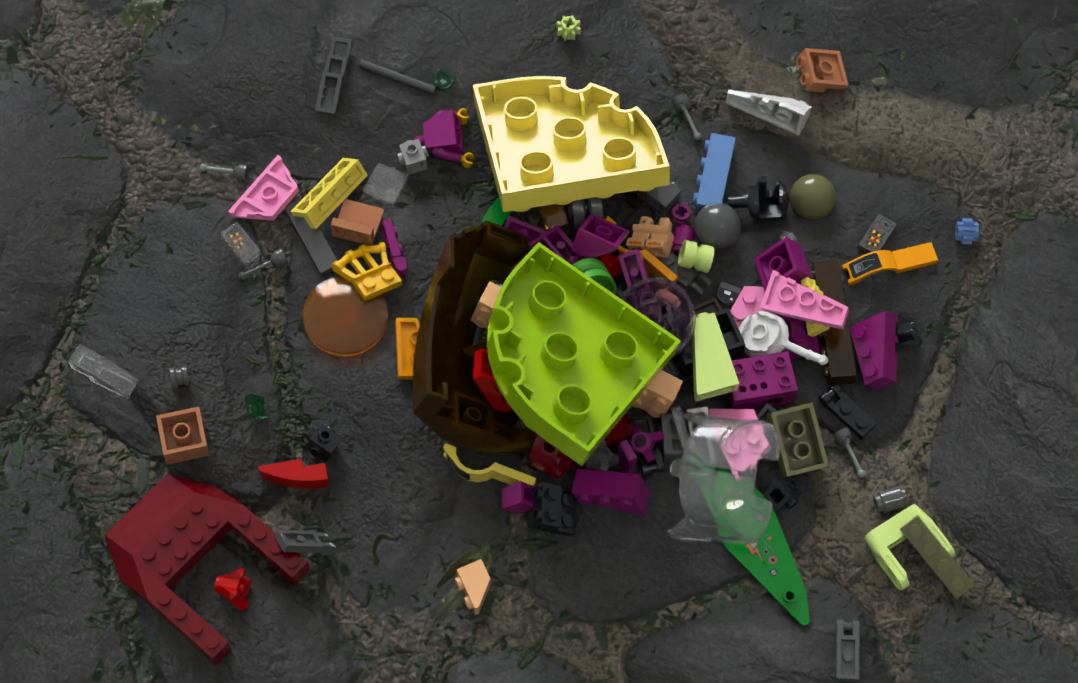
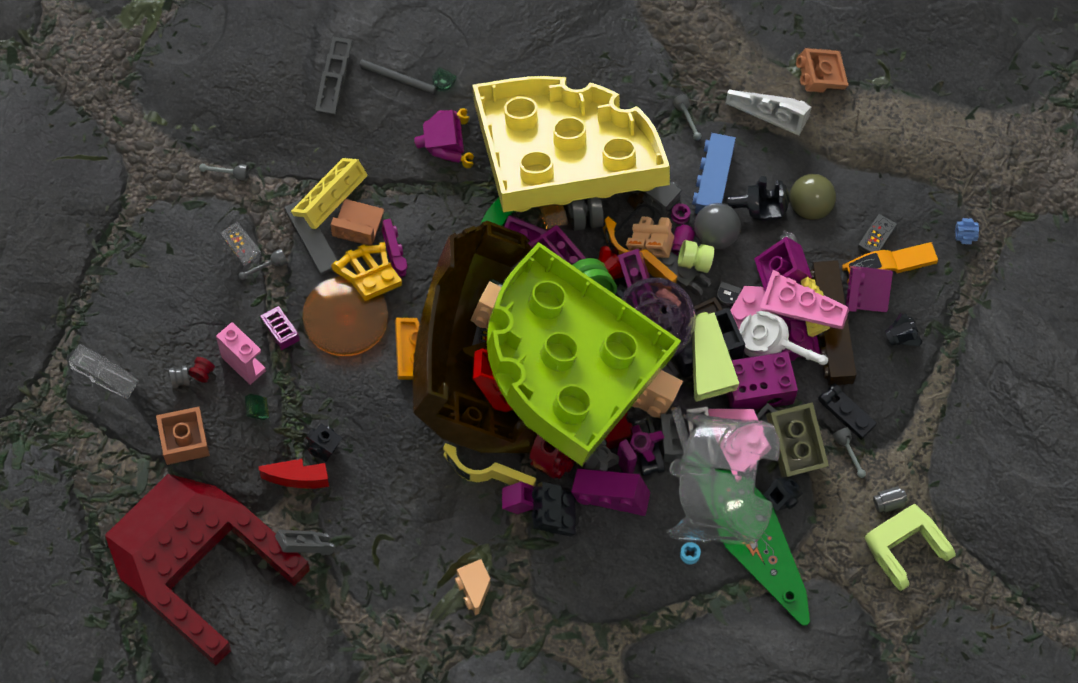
(201, 369): none -> dark red wheel
(234, 588): red rock -> none
(240, 353): none -> bright pink panel
(267, 194): bright pink wing -> none
(287, 340): none -> slope
(385, 184): clear piece -> none
(413, 156): light grey brick -> none
(568, 27): yellowish green gear -> none
(597, 237): magenta slope -> none
(689, 559): none -> medium azure bush
(847, 651): dark grey plate -> none
(868, 289): none -> magenta bracket
(875, 349): magenta wedge -> none
(937, 556): olive plate -> none

